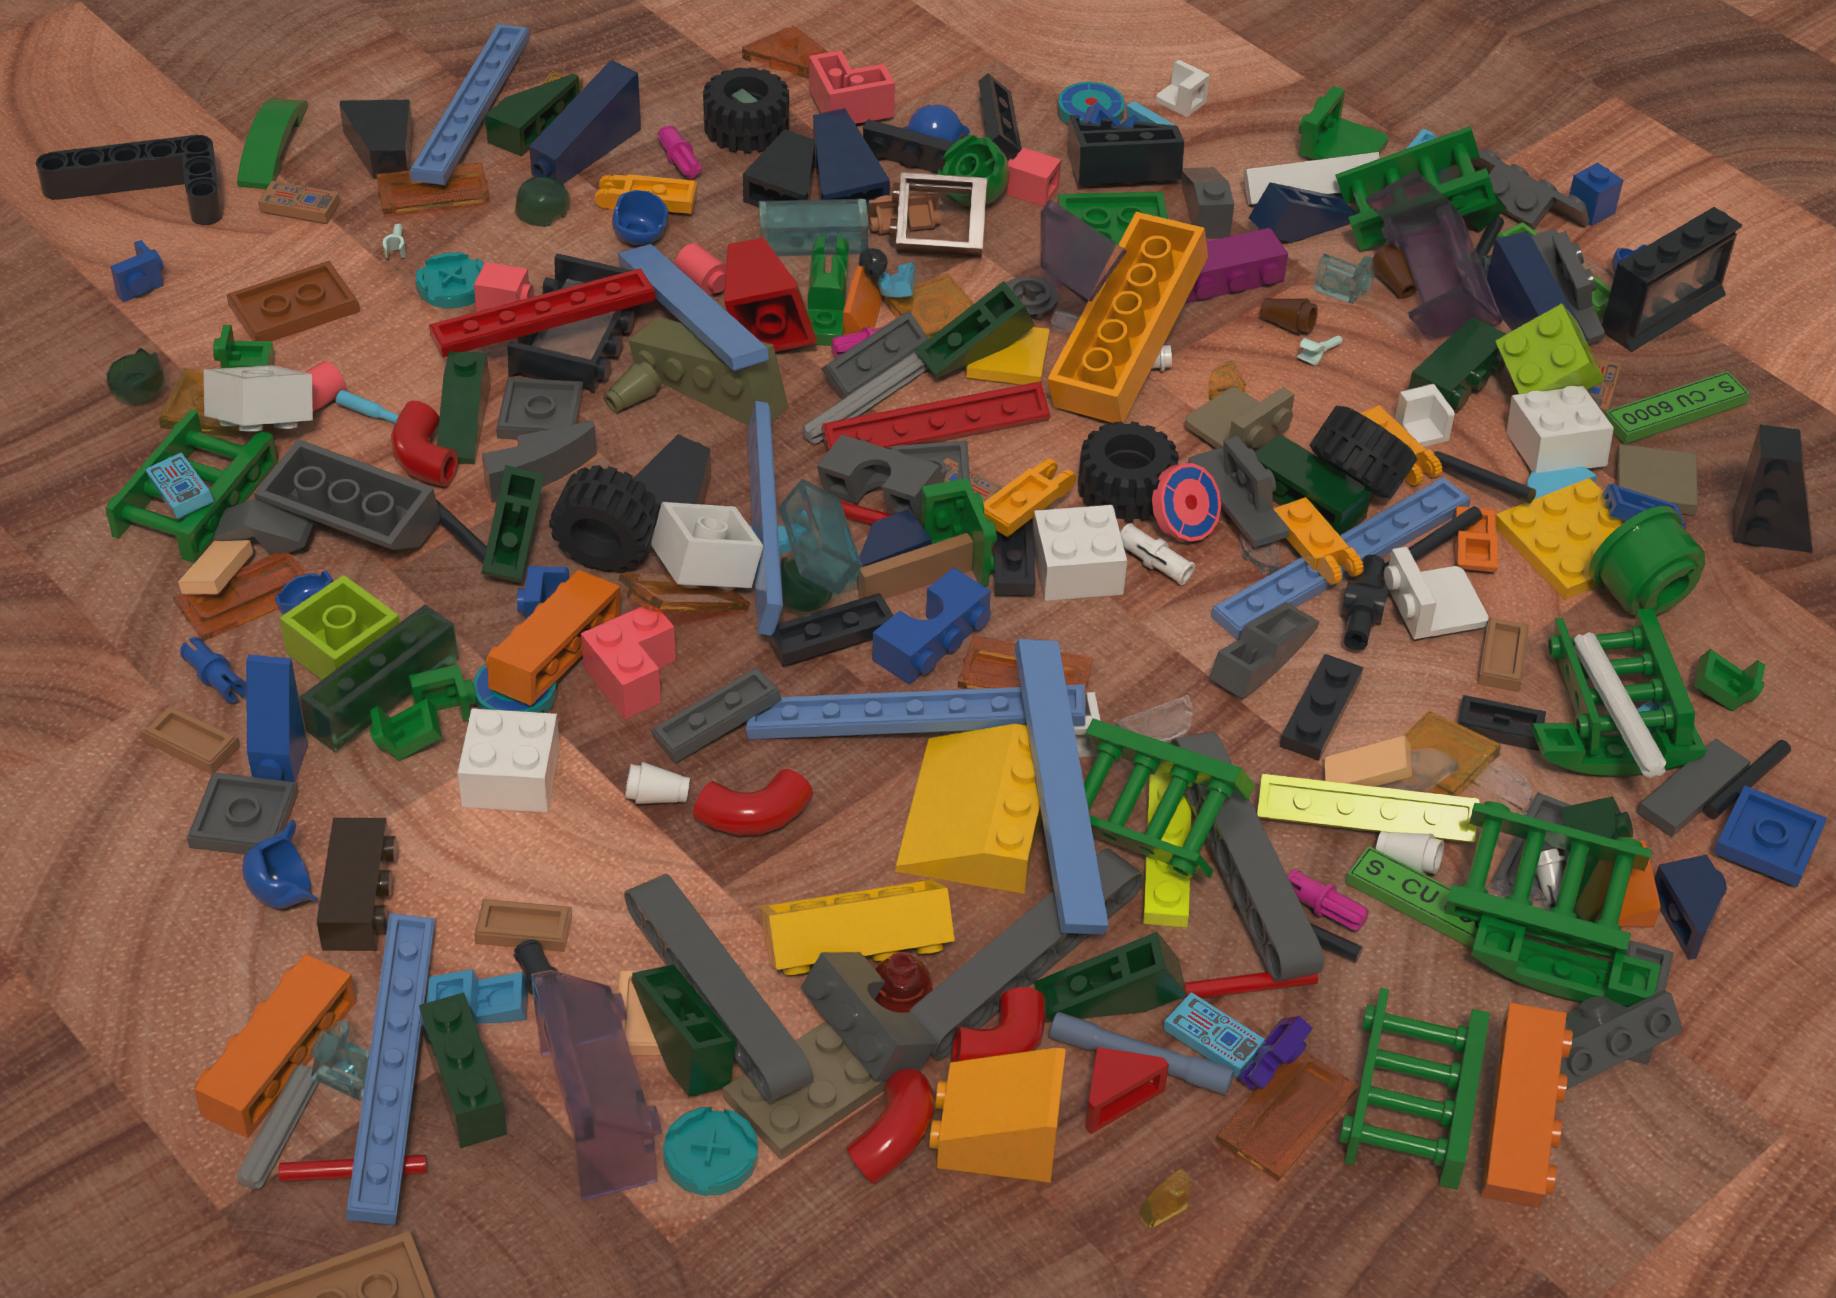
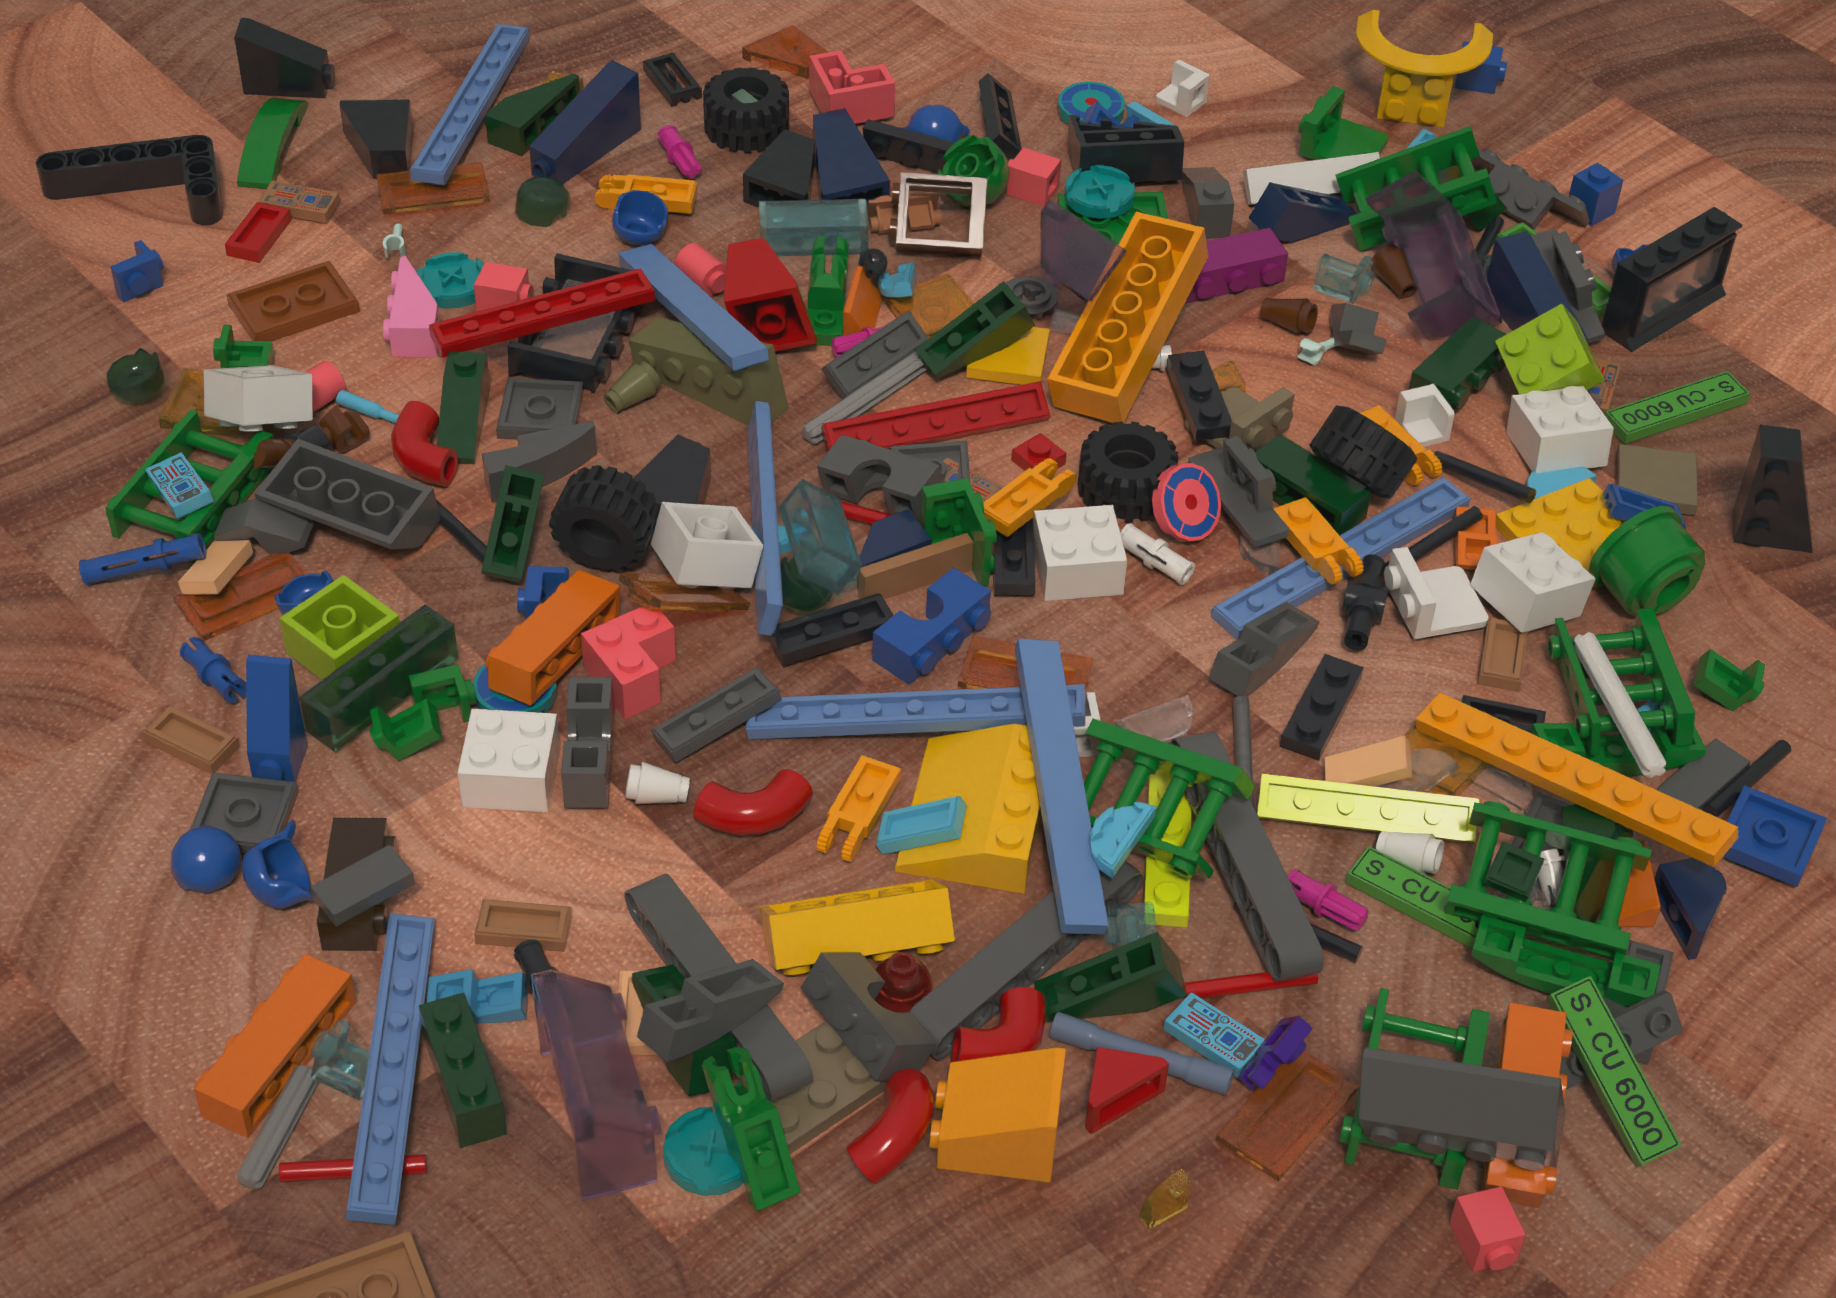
(188, 549): none -> blue pin
(205, 859): none -> blue hair
(258, 232): none -> red tile
(280, 64): none -> black slope
(342, 429): none -> reddish brown piece
(362, 885): none -> dark grey tile
(410, 314): none -> bright pink slope
(589, 743): none -> dark grey arch
(666, 80): none -> black tile
(707, 1008): none -> dark grey slope
(751, 1129): none -> green plate
(859, 805): none -> light orange hinge
(921, 825): none -> medium azure tile
(1035, 451): none -> red plate
(1099, 192): none -> teal tile
(1117, 834): none -> medium azure tile
(1129, 923): none -> clear light blue bracket
(1199, 395): none -> black plate
(1242, 737): none -> flat silver bar
(1355, 329): none -> dark grey slope
(1418, 85): none -> yellow piece
(1461, 1108): none -> dark grey slope
(1484, 76): none -> blue brick
(1487, 1229): none -> coral brick
(1514, 871): none -> dark green tile
(1532, 581): none -> white brick
(1578, 779): none -> light orange plate
(1614, 1072): none -> bright green tile

